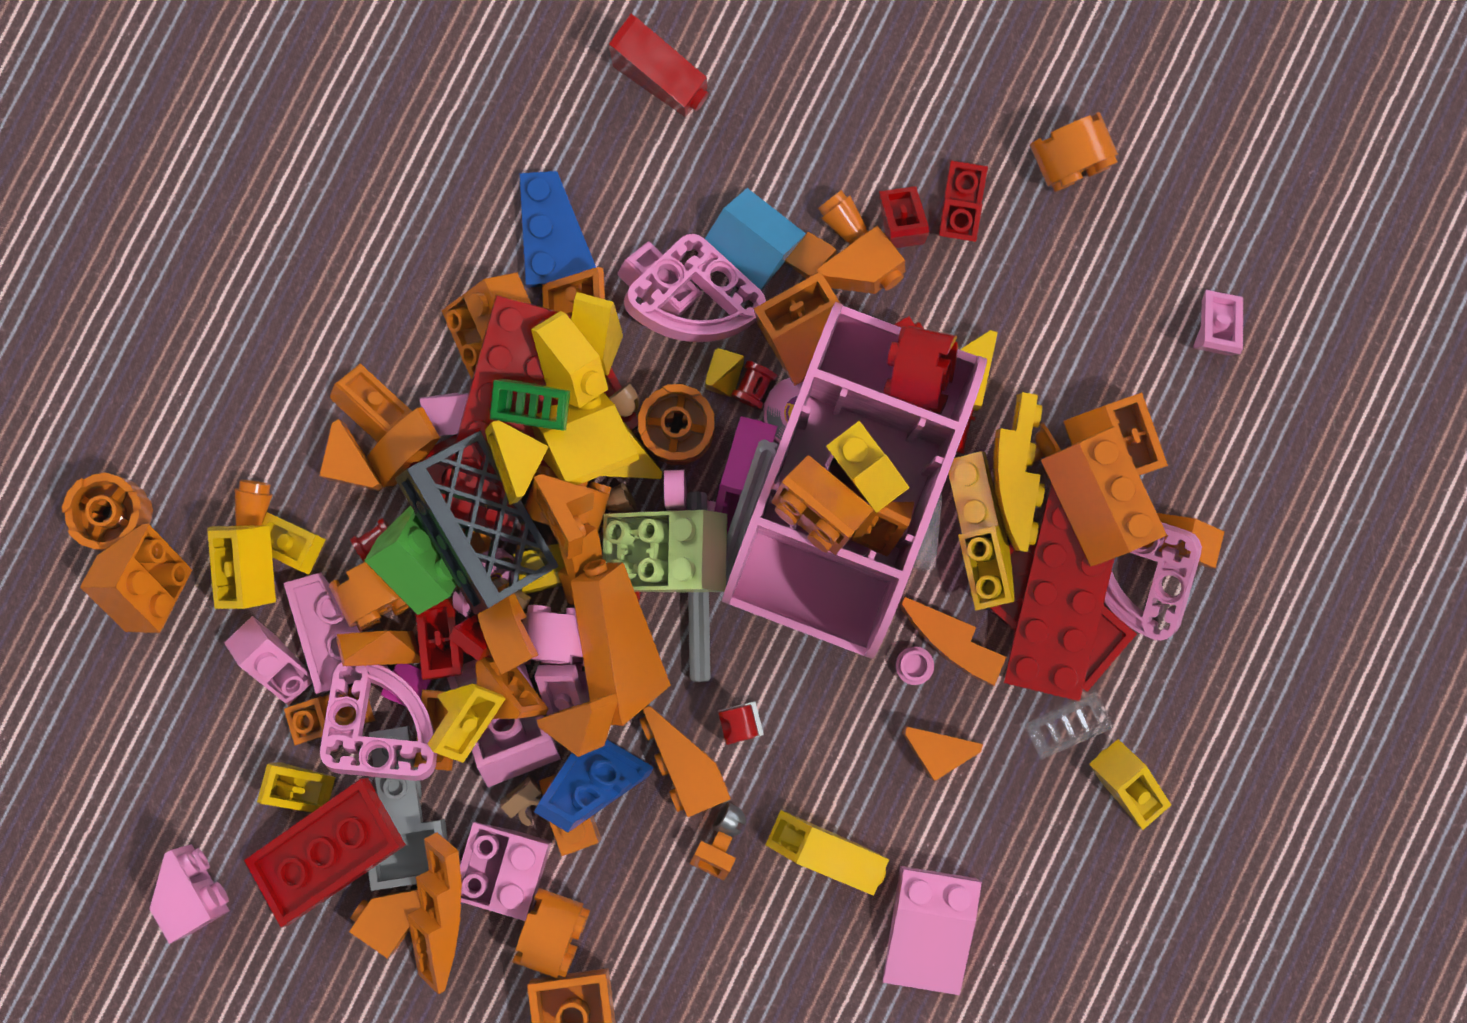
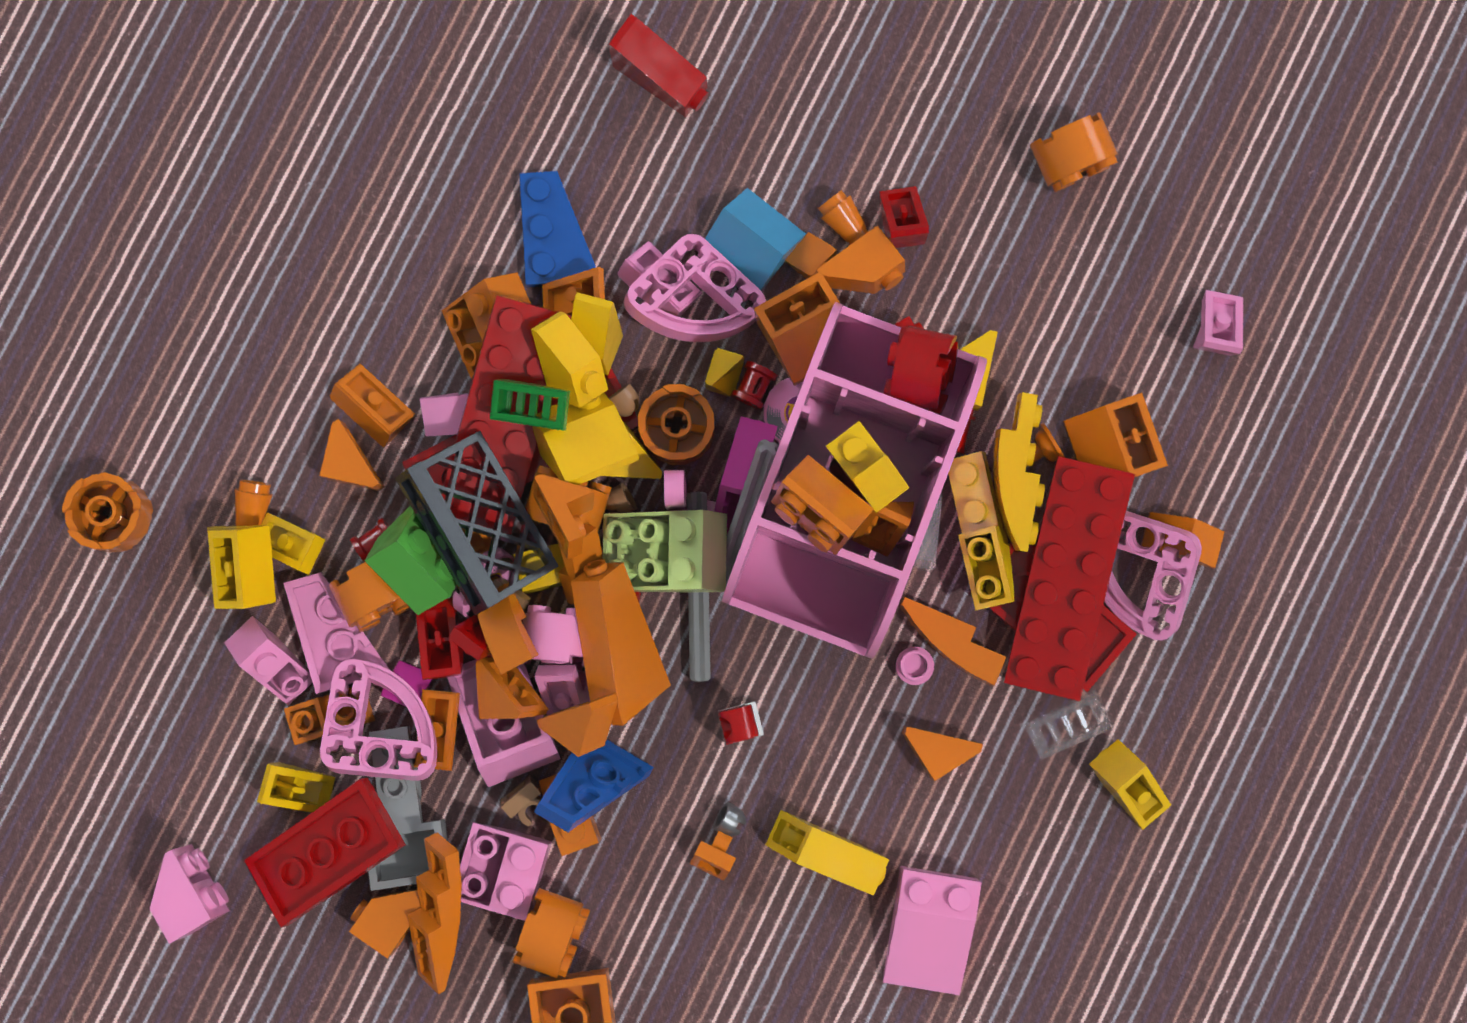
(137, 580): orange slope -> none
(378, 648): orange slope -> none
(402, 445): orange slope -> none
(467, 718): yellow slope -> none
(515, 457): yellow slope -> none
(692, 770): orange slope -> none
(963, 201): red slope -> none
(1103, 497): orange slope -> none

